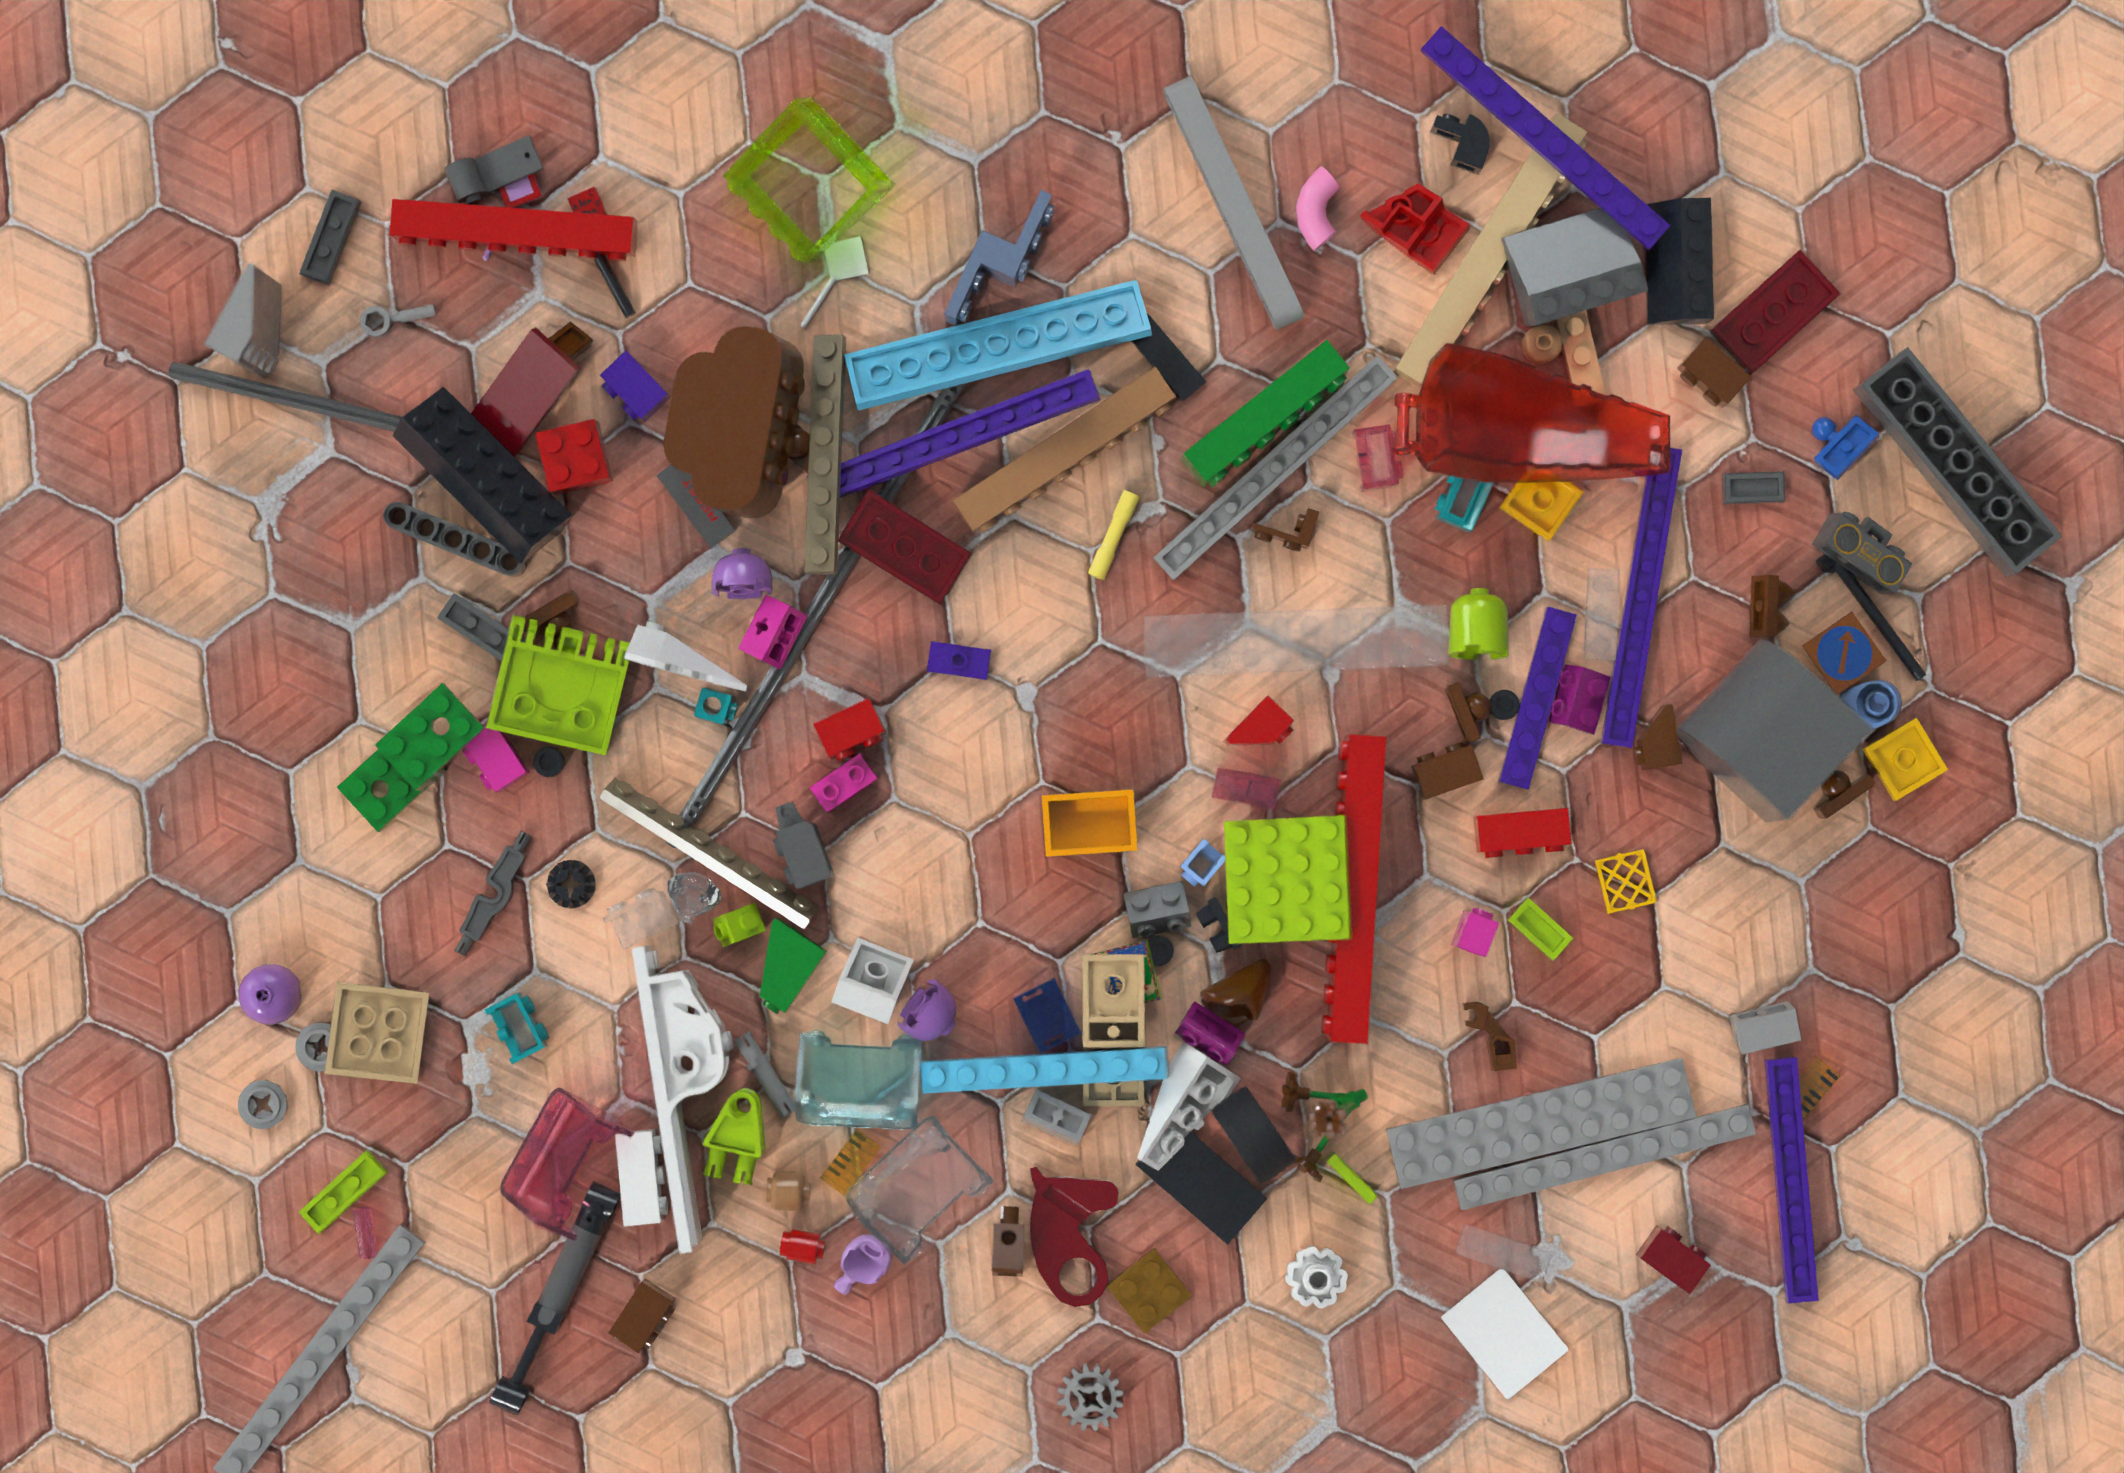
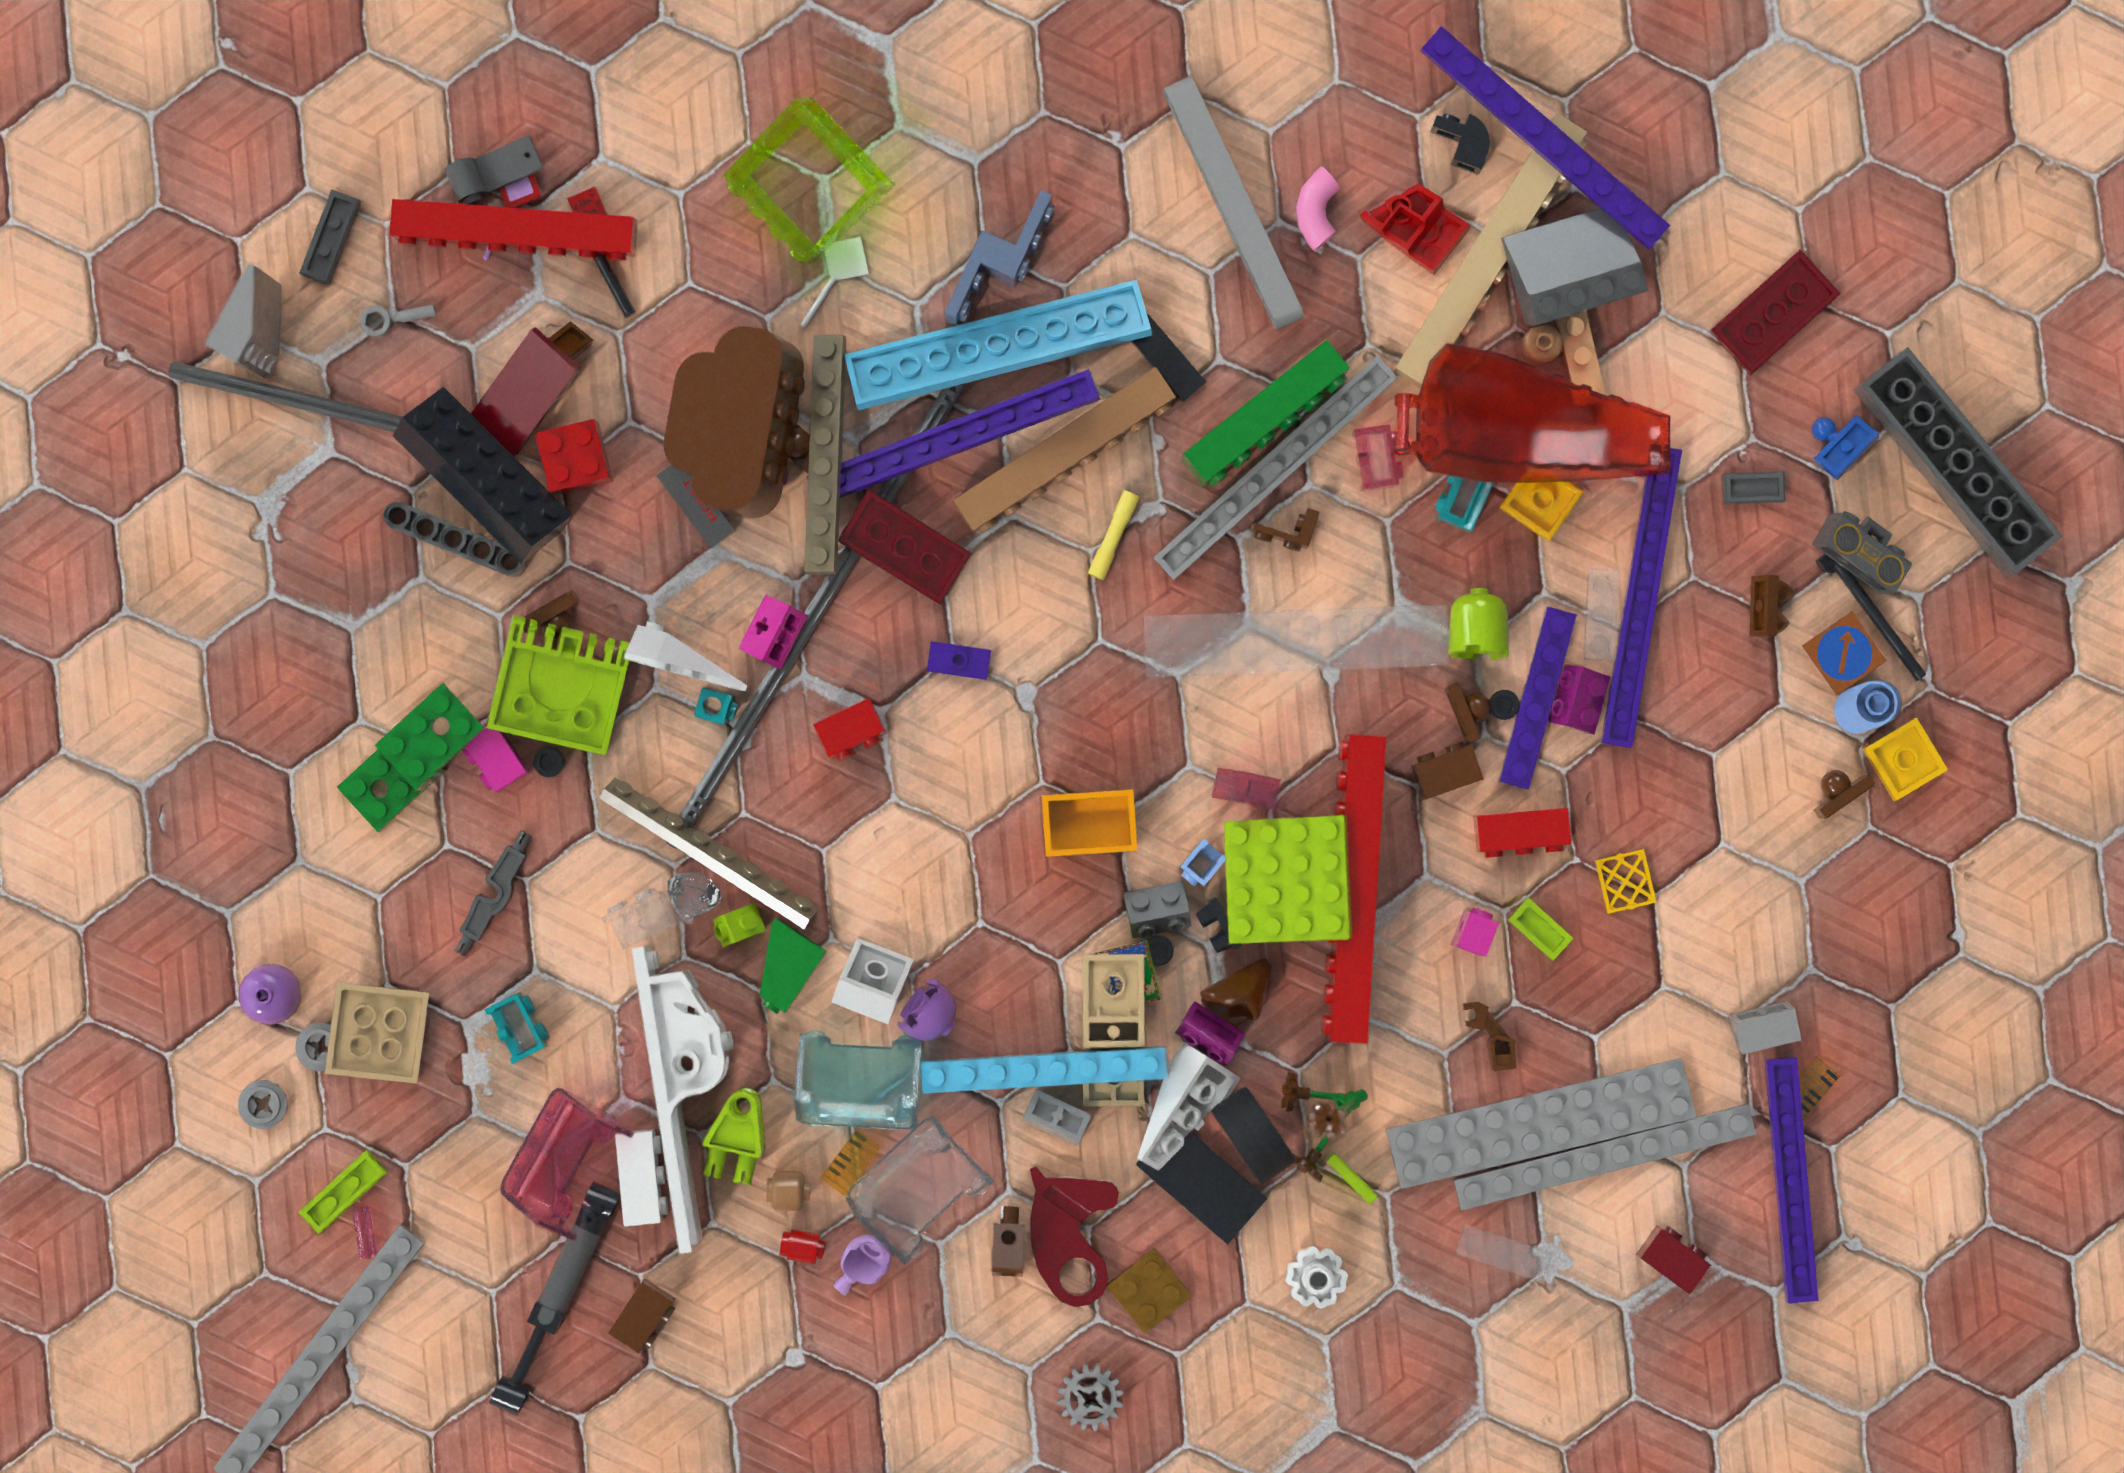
(475, 625): dark grey gear -> none
(580, 894): black gear -> none
(634, 386): dark purple brick -> none
(741, 575): medium lavender cylinder -> none
(765, 1074): light grey pin -> none
(802, 848): dark grey hinge -> none
(844, 783): dark pink brick -> none
(1047, 1015): clear blue piece -> none
(1262, 726): red slope -> none
(1504, 1333): white sticker -> none
(1659, 742): reddish brown slope -> none
(1681, 264): black slope -> none
(1713, 373): reddish brown brick -> none
(1772, 731): dark grey brick -> none

